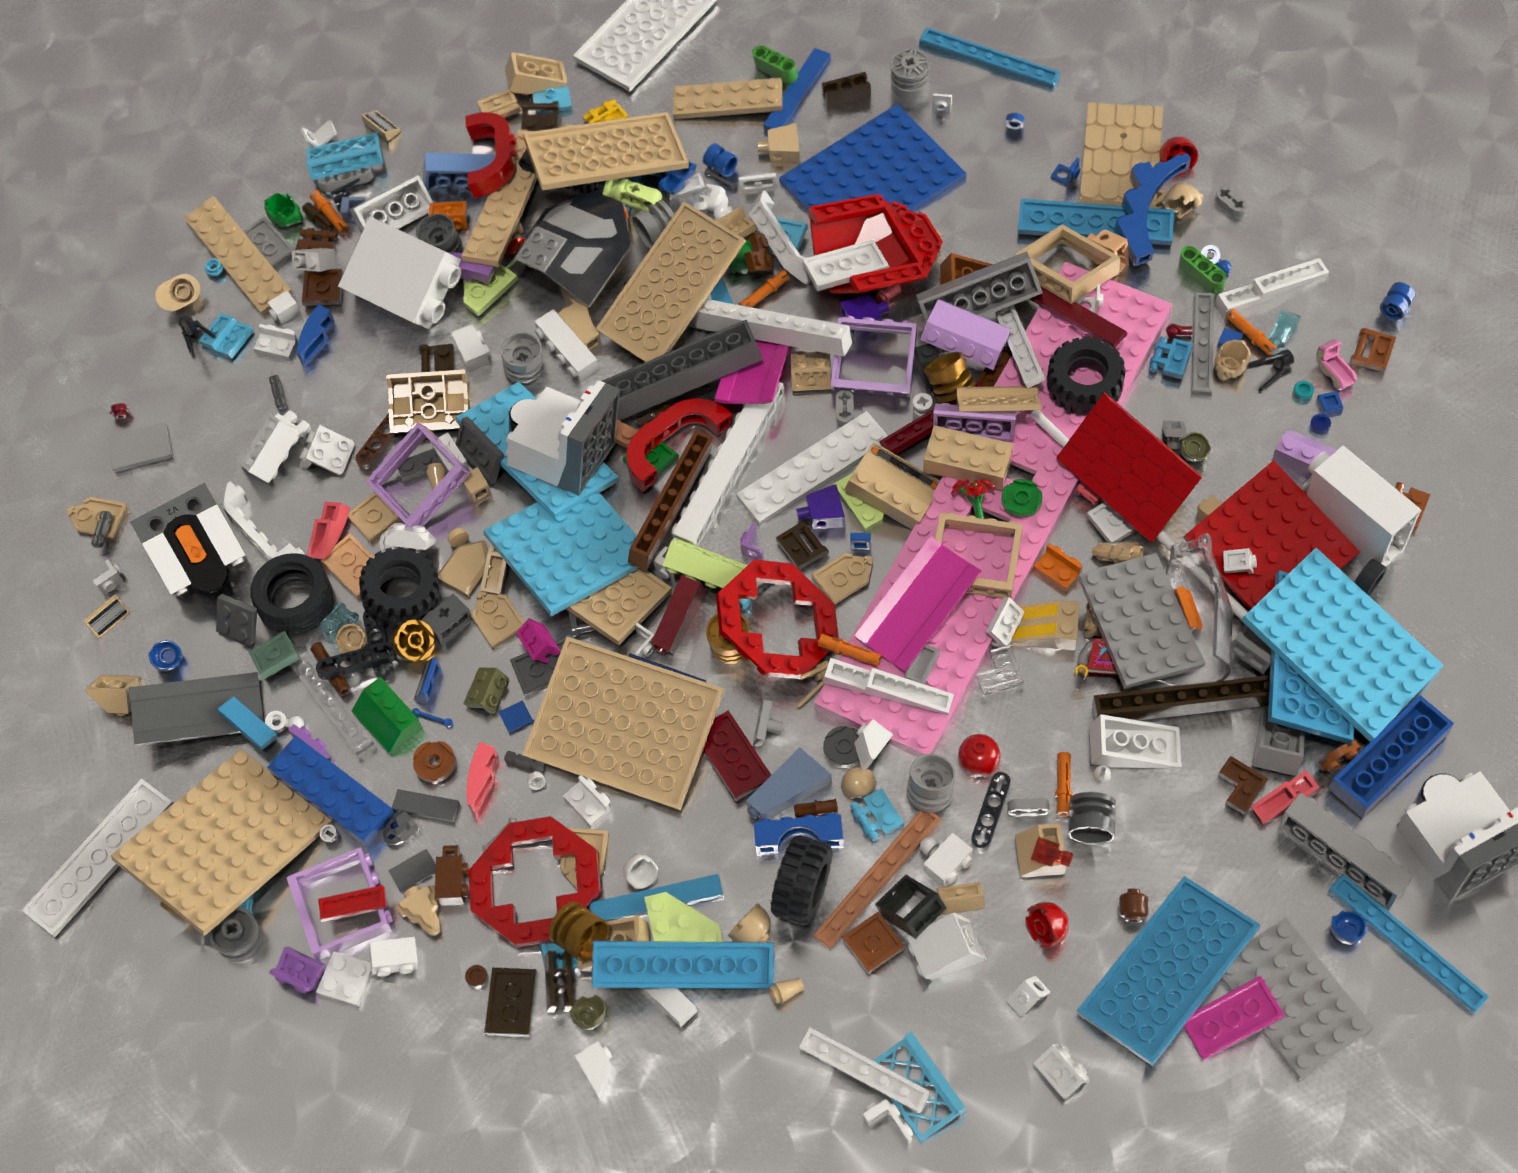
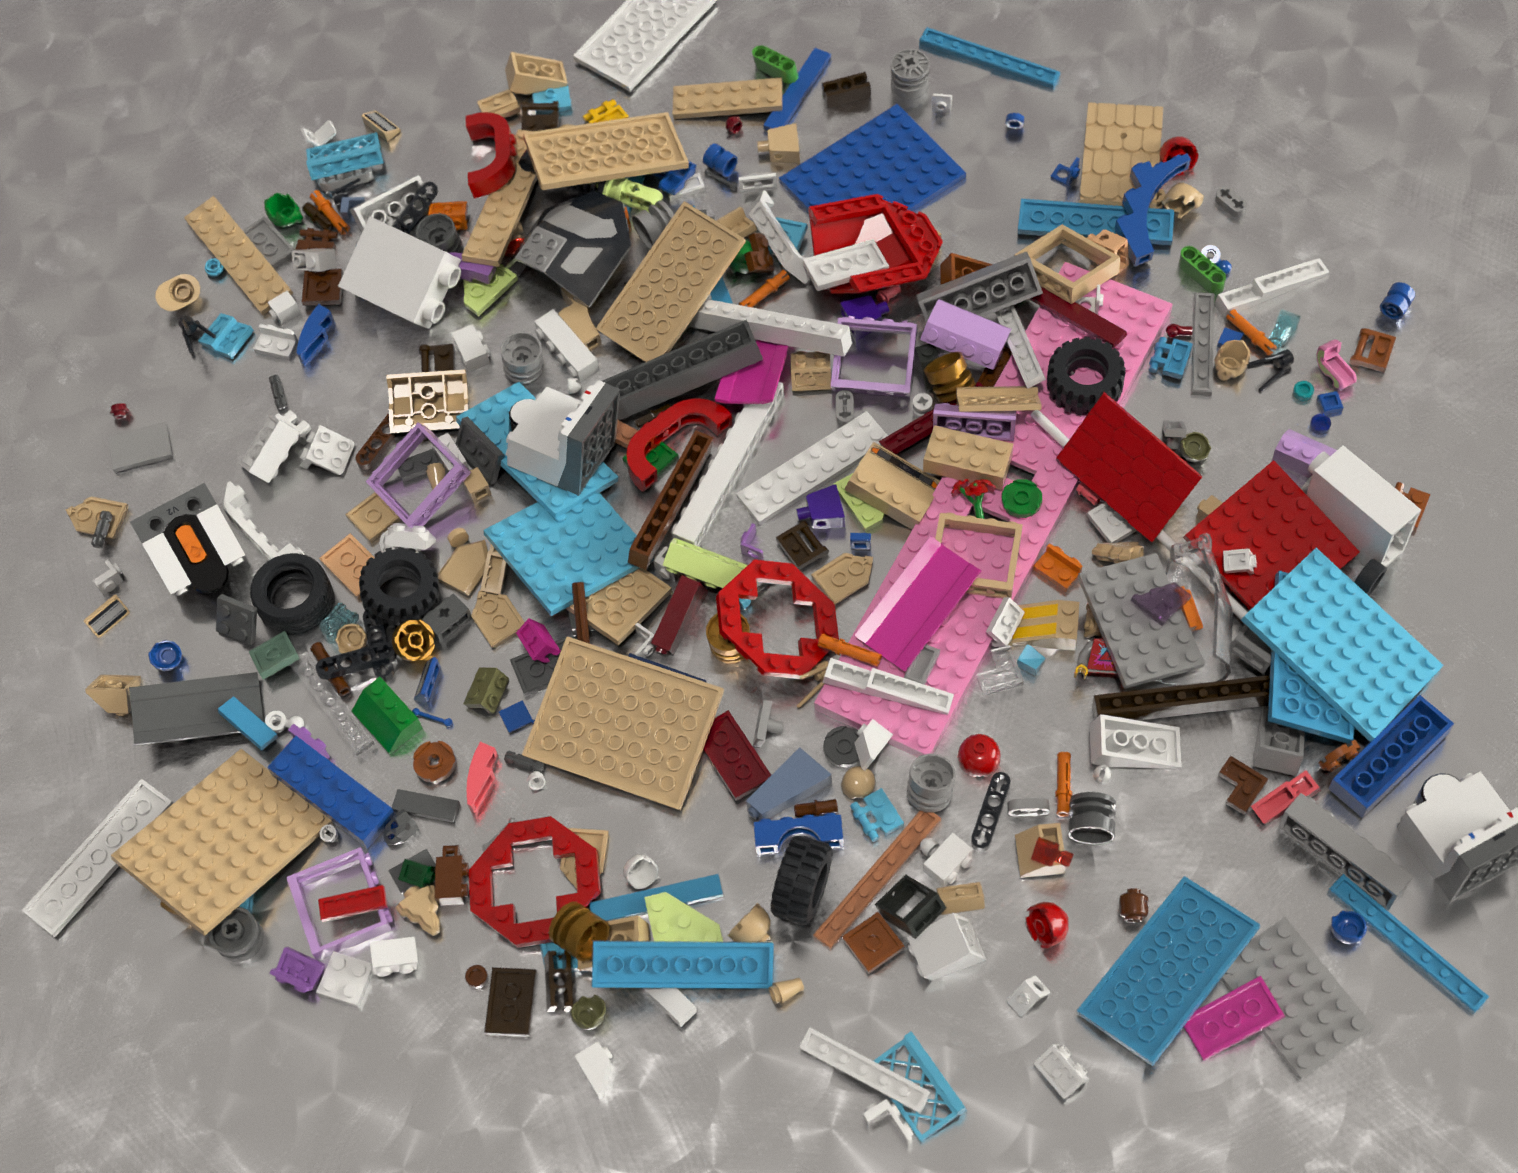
(327, 529): coral slope -> none
(411, 211): none -> black beam
(417, 873): none -> dark green bracket
(451, 169): medium blue wedge -> none
(573, 385): none -> white hinge
(580, 611): none -> reddish brown axle
(588, 801): white bracket -> none
(715, 201): white animal -> none
(734, 124): none -> dark red plate
(1030, 660): none -> medium azure slope
(1162, 602): none -> clear purple wing

